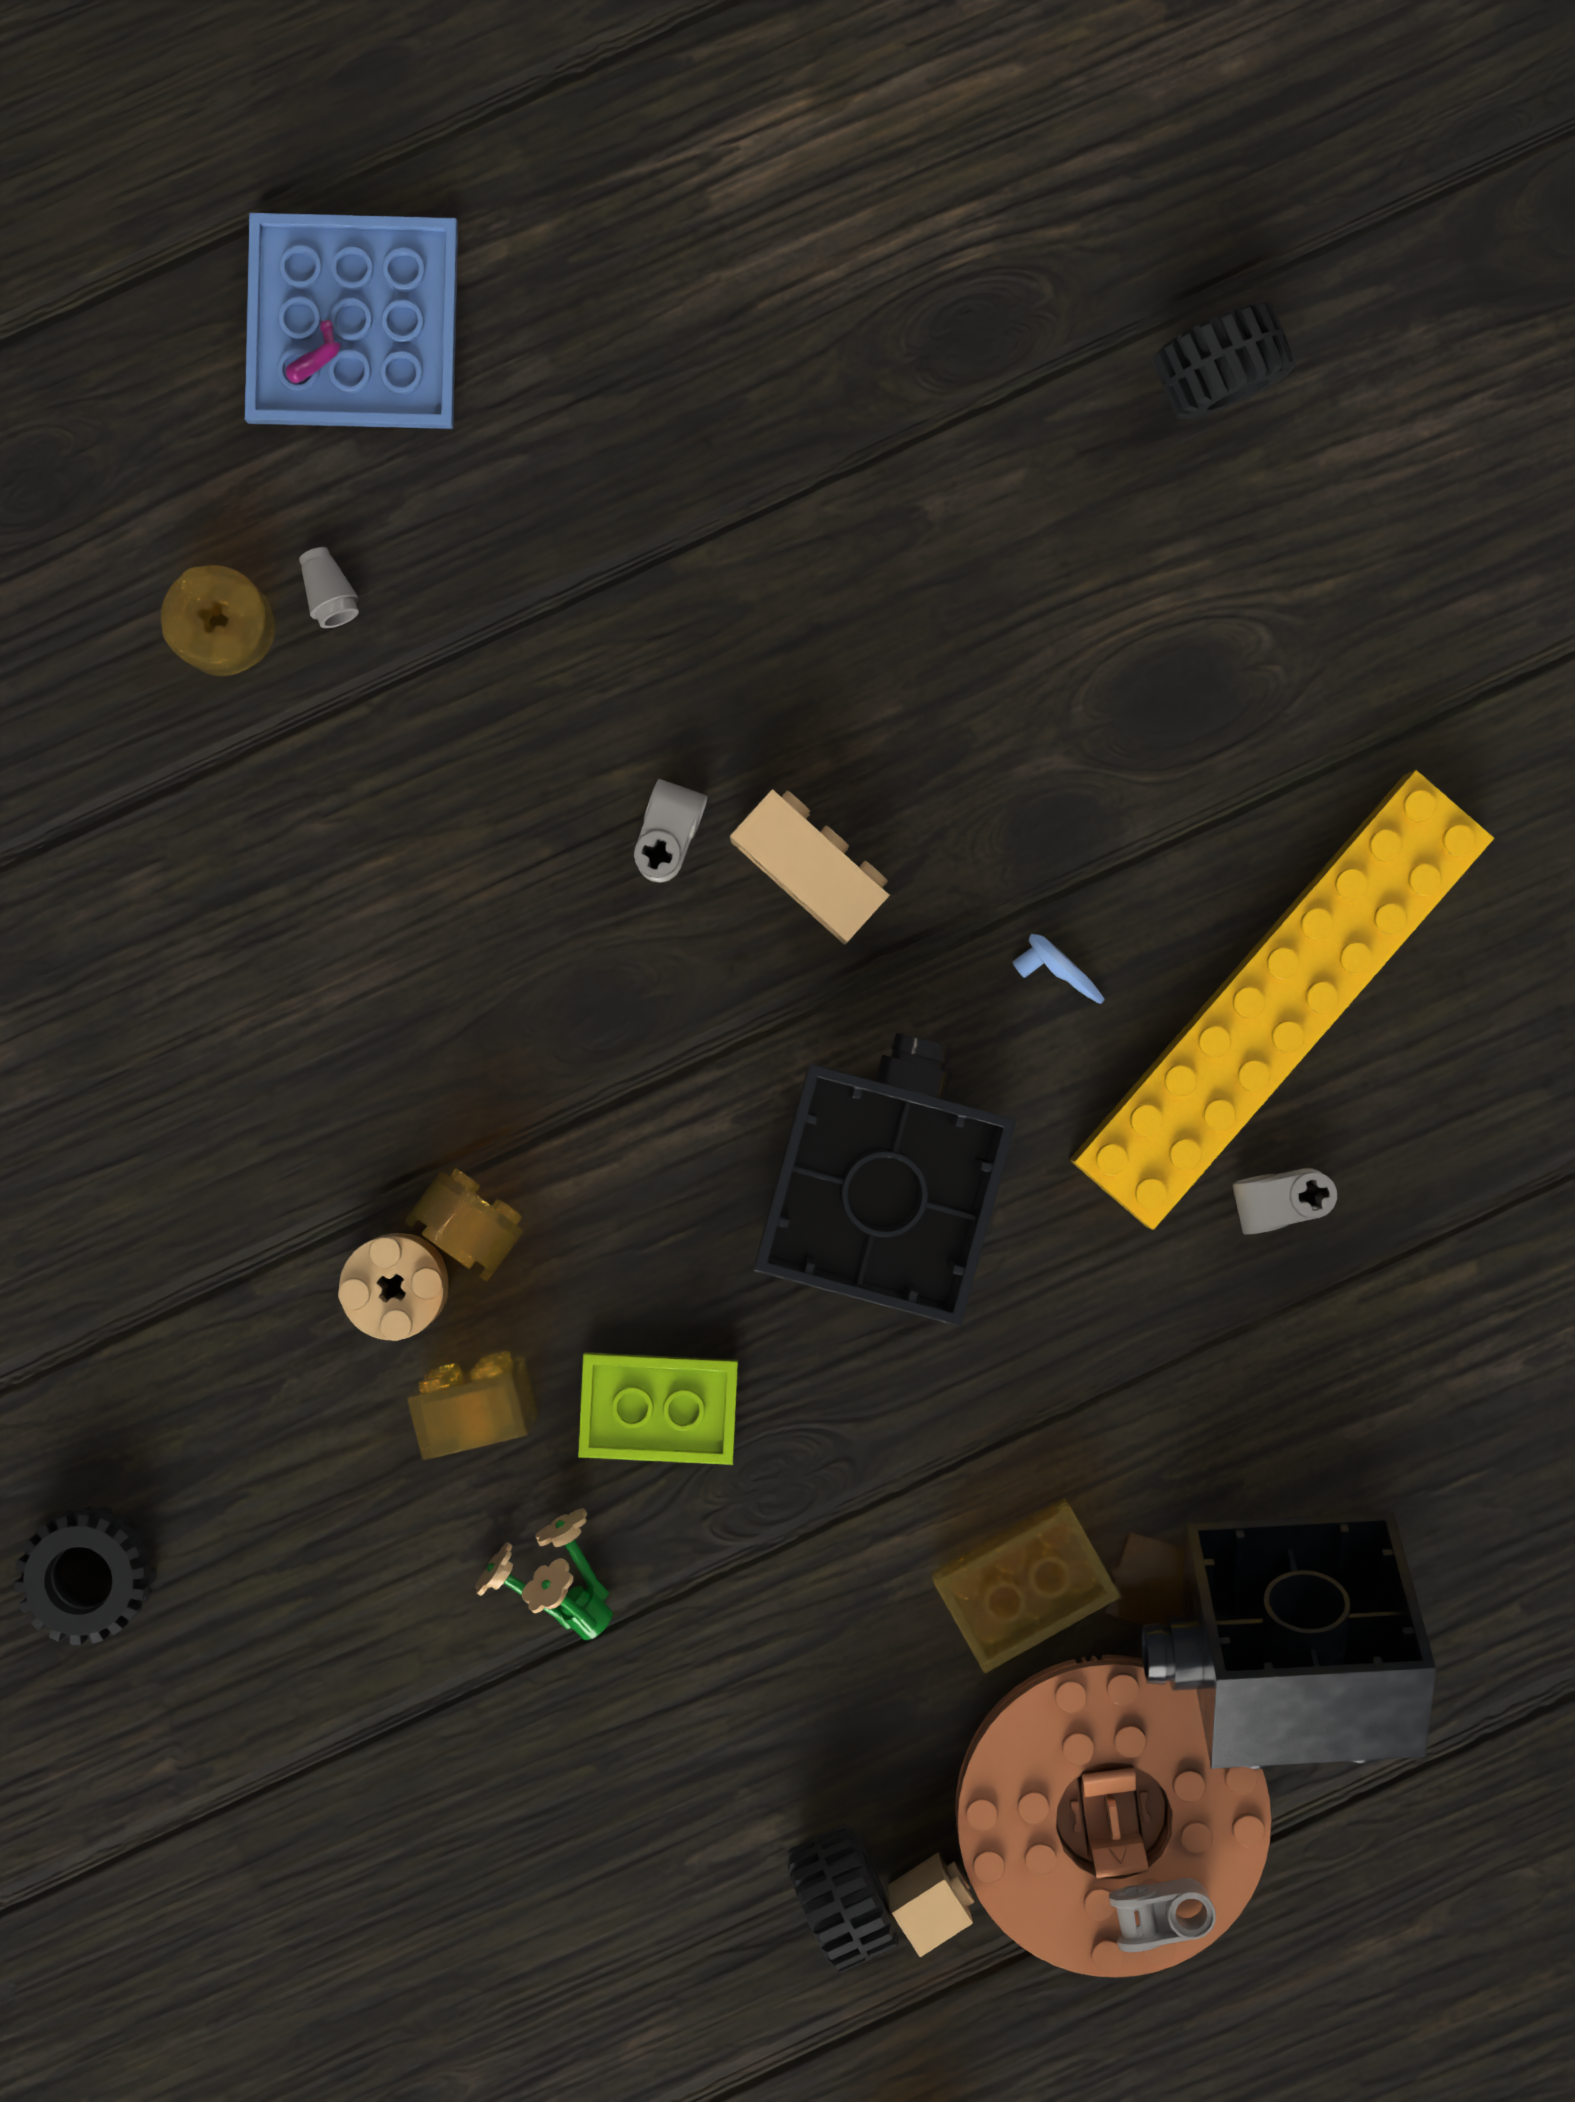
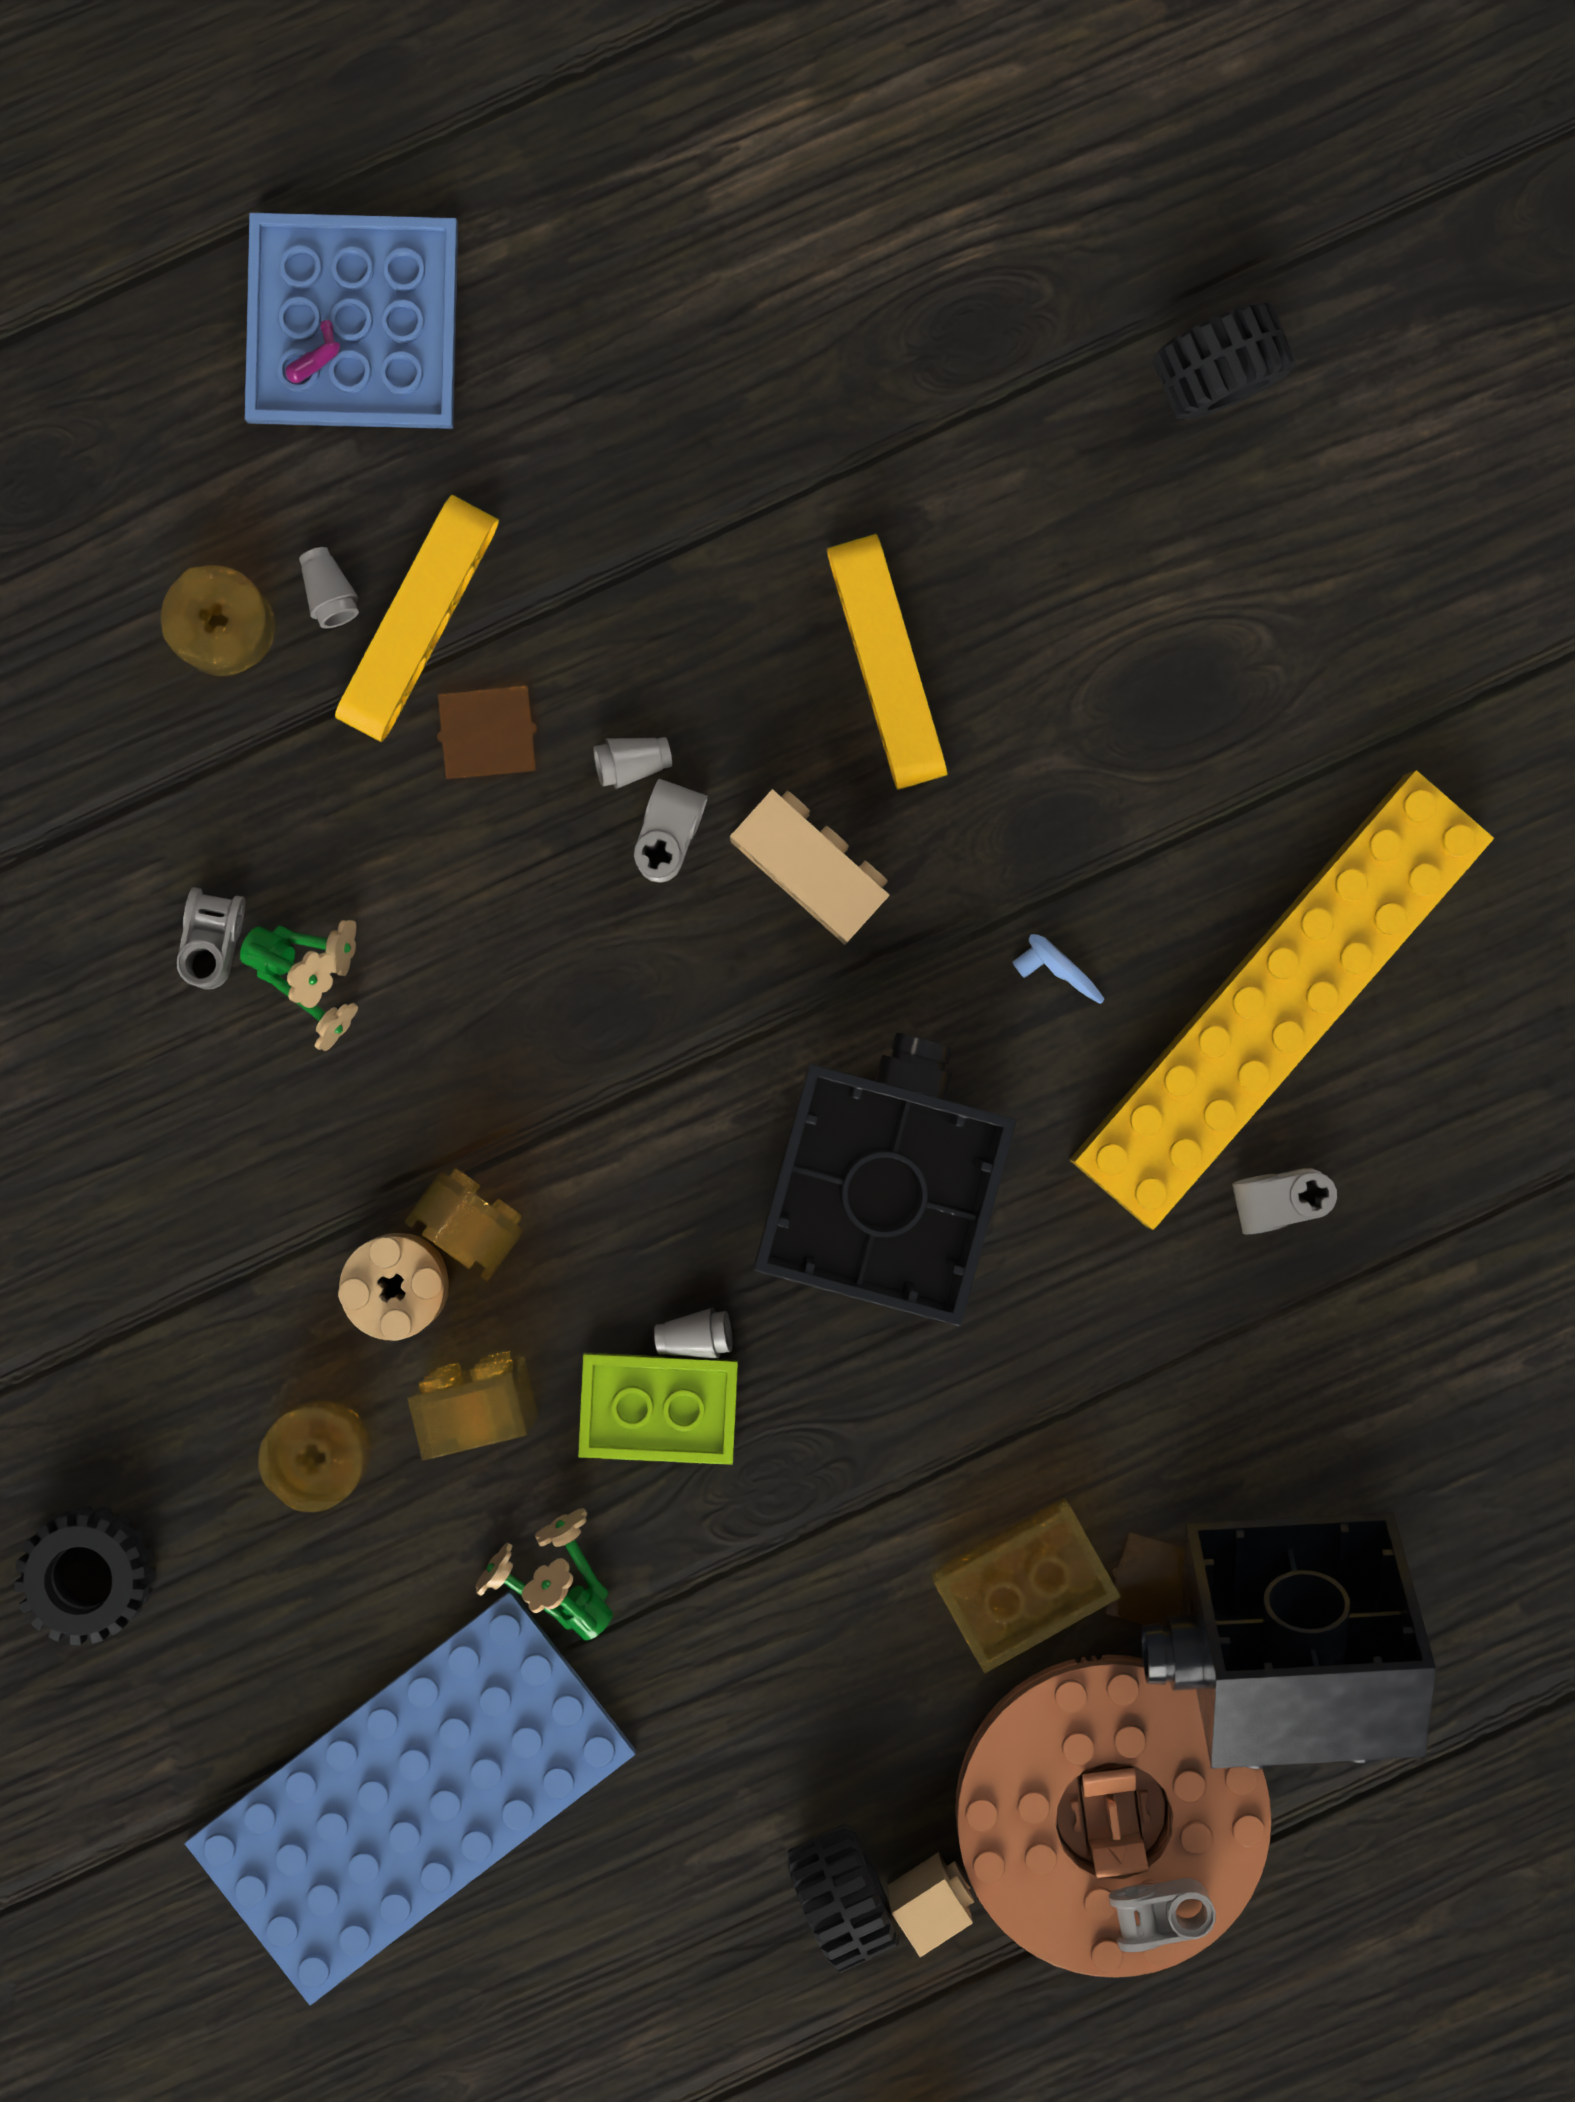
(210, 934): none -> light grey piece
(296, 1478): none -> clear yellow brick
(307, 979): none -> plant
(410, 1797): none -> medium blue plate
(416, 618): none -> yellow beam
(487, 732): none -> clear orange piece
(630, 759): none -> light grey cone
(695, 1335): none -> light grey cone
(887, 661): none -> yellow beam

